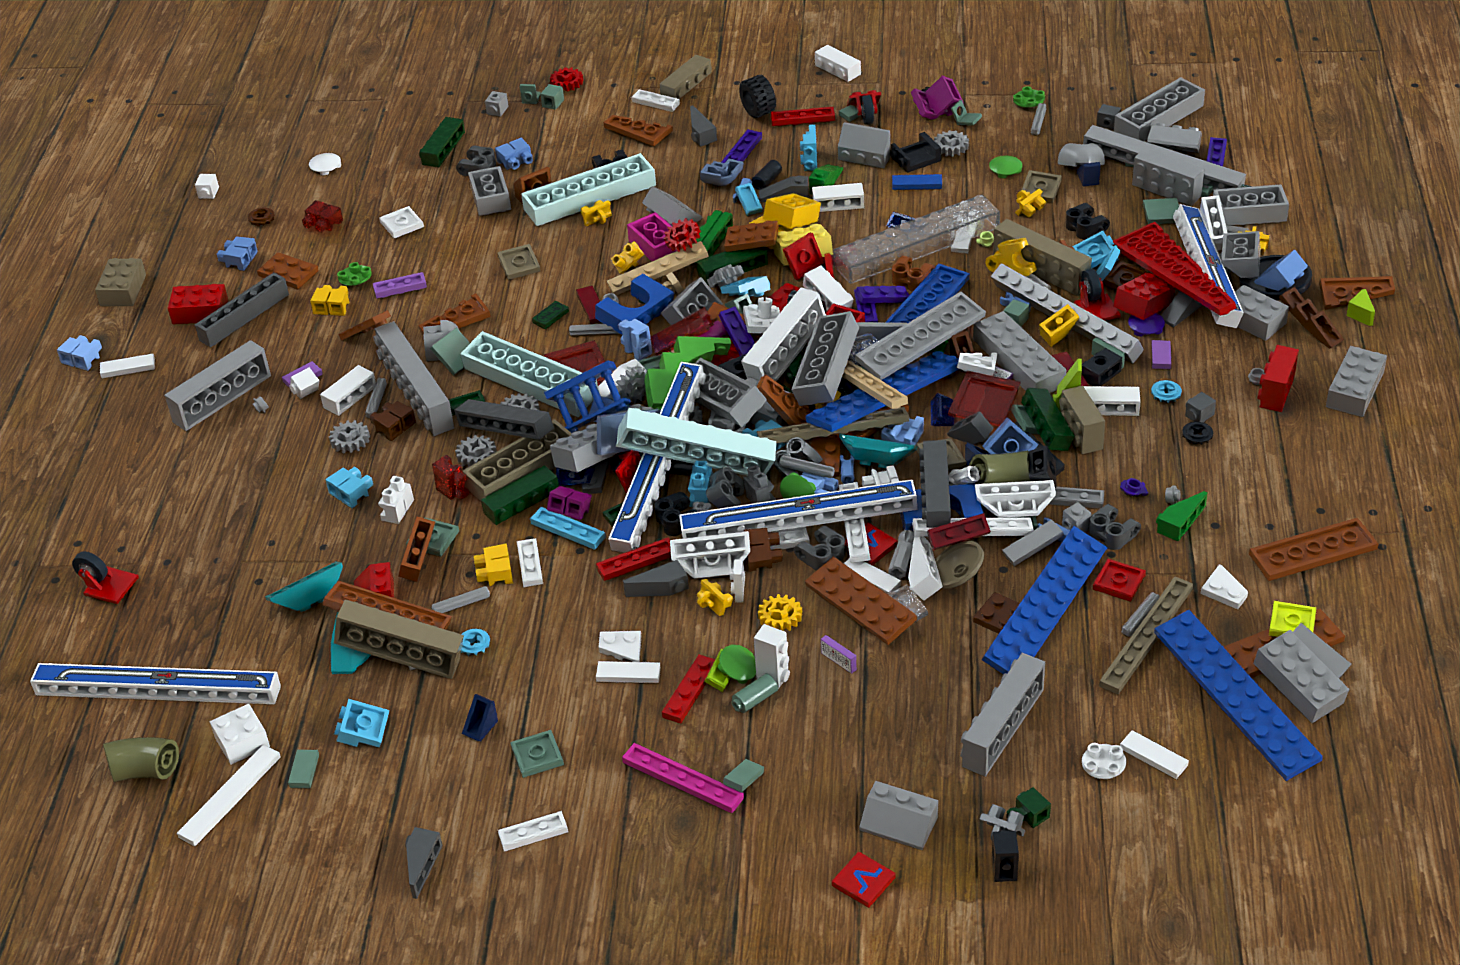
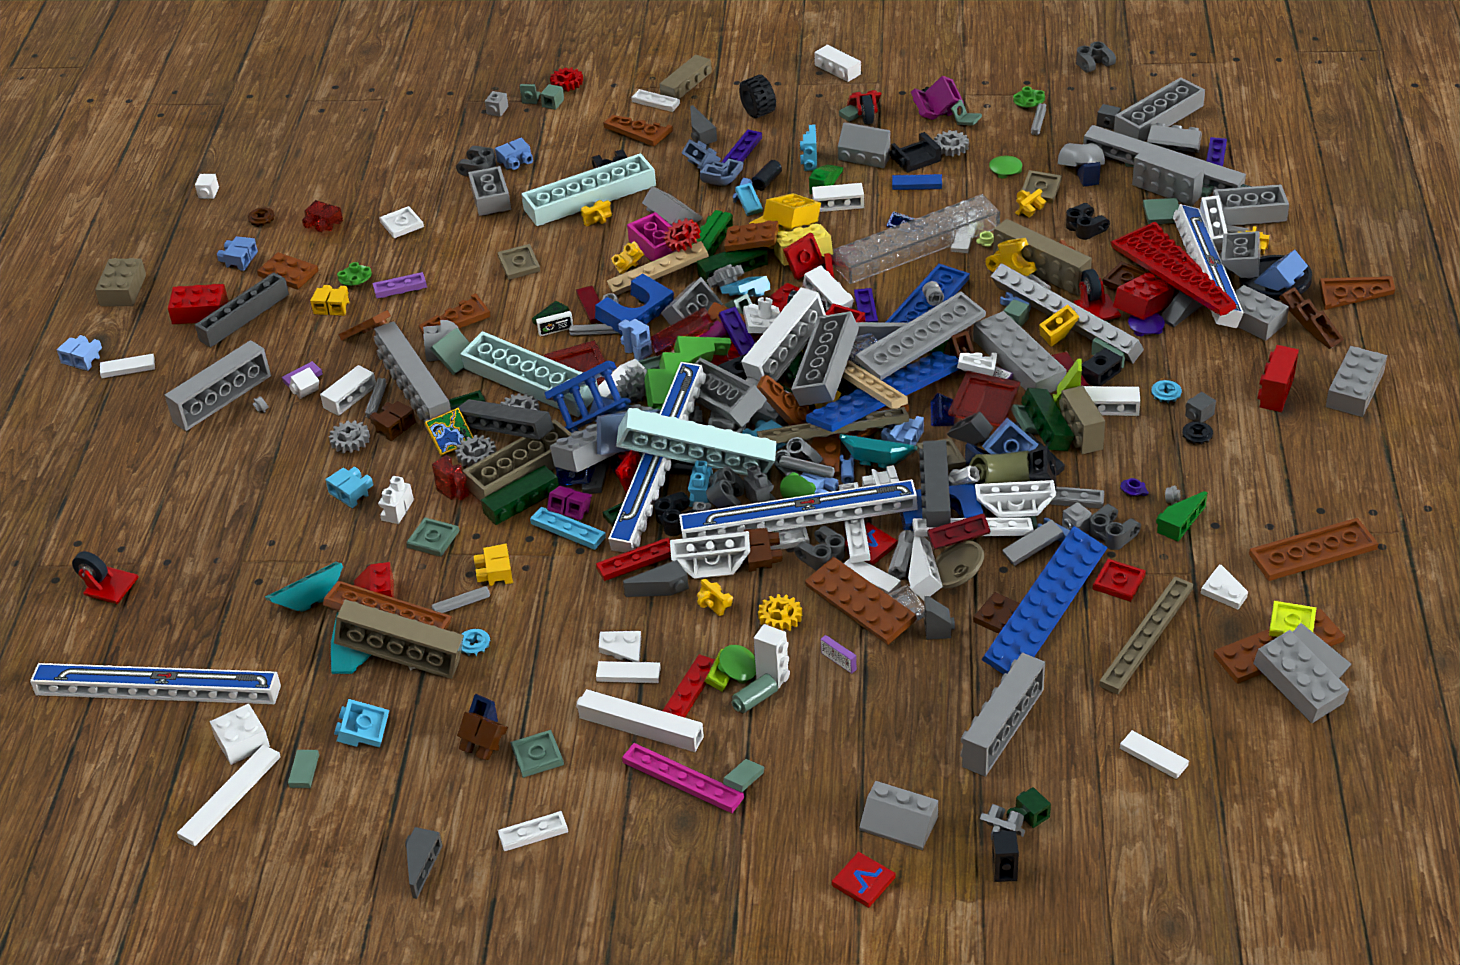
(141, 758): olive brick -> none
(324, 163): white dish -> none
(416, 549): dark orange brick -> none
(442, 142): dark green brick -> none
(448, 431): none -> tile
(480, 731): none -> reddish brown hips
(529, 562): white tile -> none
(532, 181): dark orange slope -> none
(554, 323): none -> tile
(640, 720): none -> white brick
(673, 284): tan tile -> none
(699, 154): none -> sand blue brick
(738, 575): white wing -> none
(794, 184): dark grey slope -> none
(801, 116): red plate -> none
(882, 294): dark purple plate -> none
(905, 275): dark orange piece -> none
(933, 293): none -> light grey wheel
(937, 620): none -> dark grey slope
(1096, 53): none -> dark grey piece
(1096, 247): medium azure plate -> none
(1103, 760): white dish -> none
(1107, 265): medium azure tile -> none
(1139, 615): light grey axle -> none
(1161, 354): medium lavender tile -> none
(1238, 695): blue plate -> none
(1255, 375): light grey plate -> none
(1361, 308): lime slope -> none

